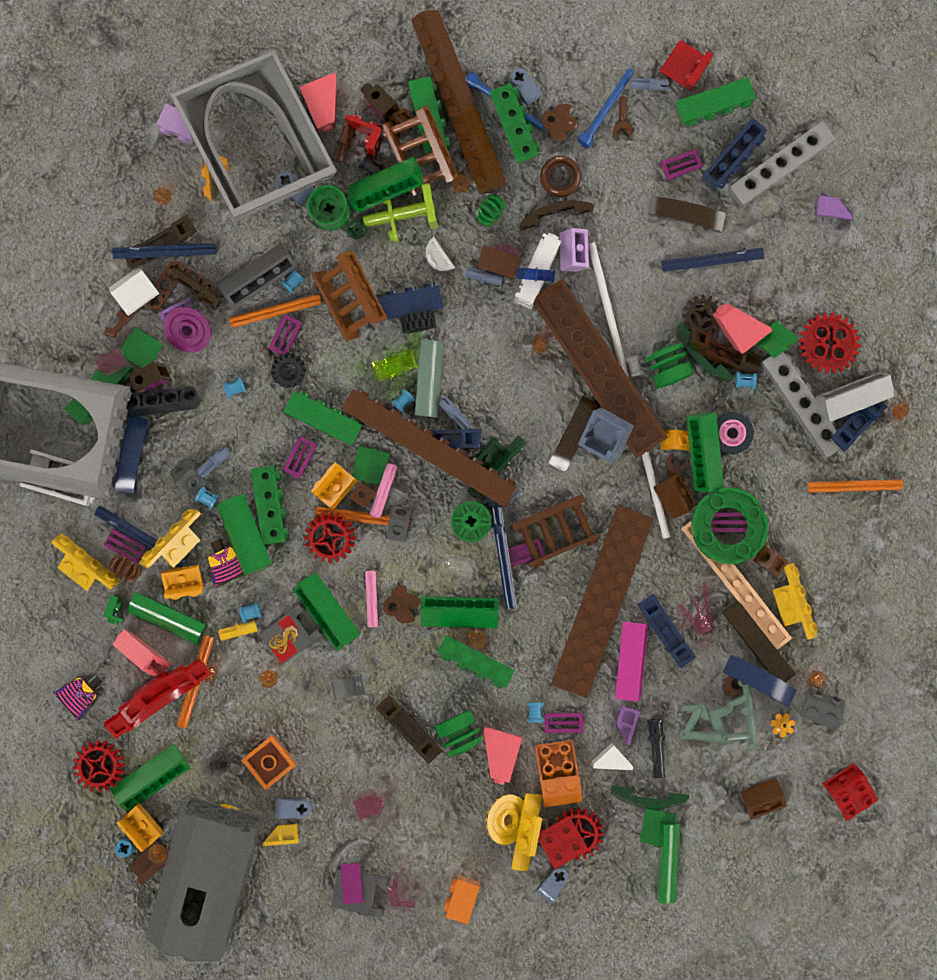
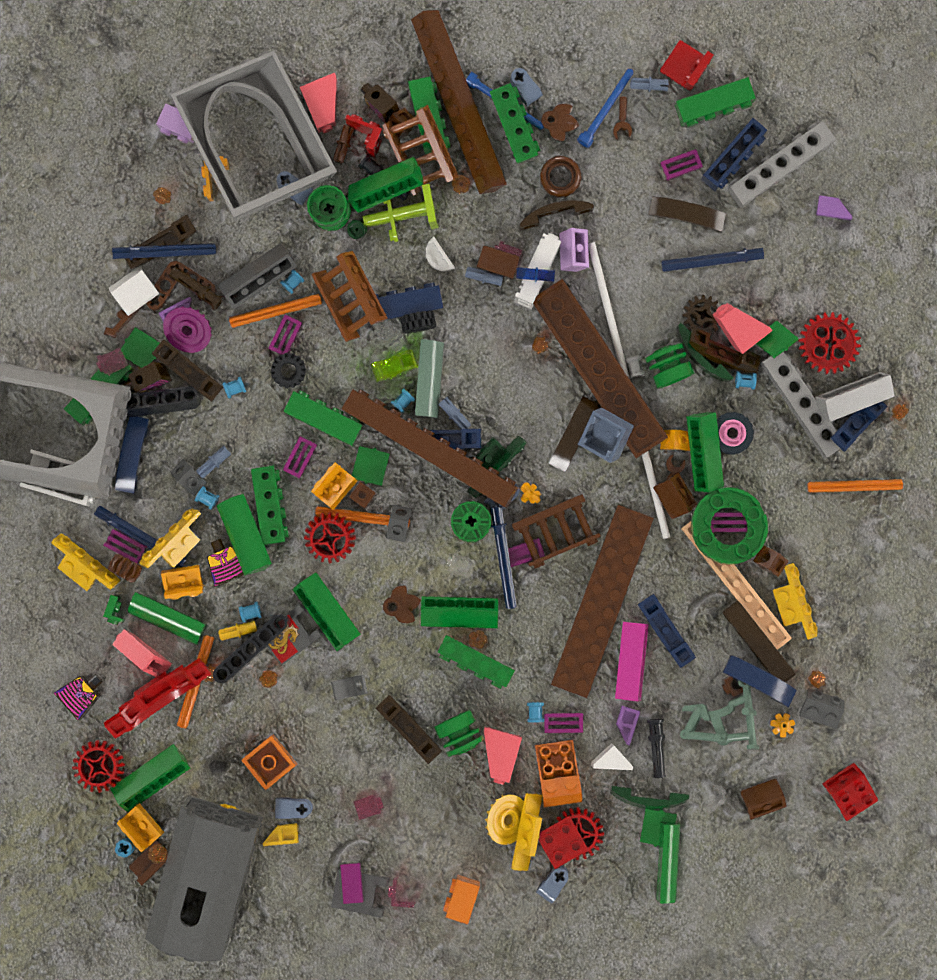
(187, 370): none -> dark brown slope
(243, 652): none -> black beam
(371, 599): bright pink axle -> none
(383, 490): bright pink axle -> none
(490, 210): green gear -> none
(530, 493): none -> light orange plant
(703, 622): clear pink plant -> none

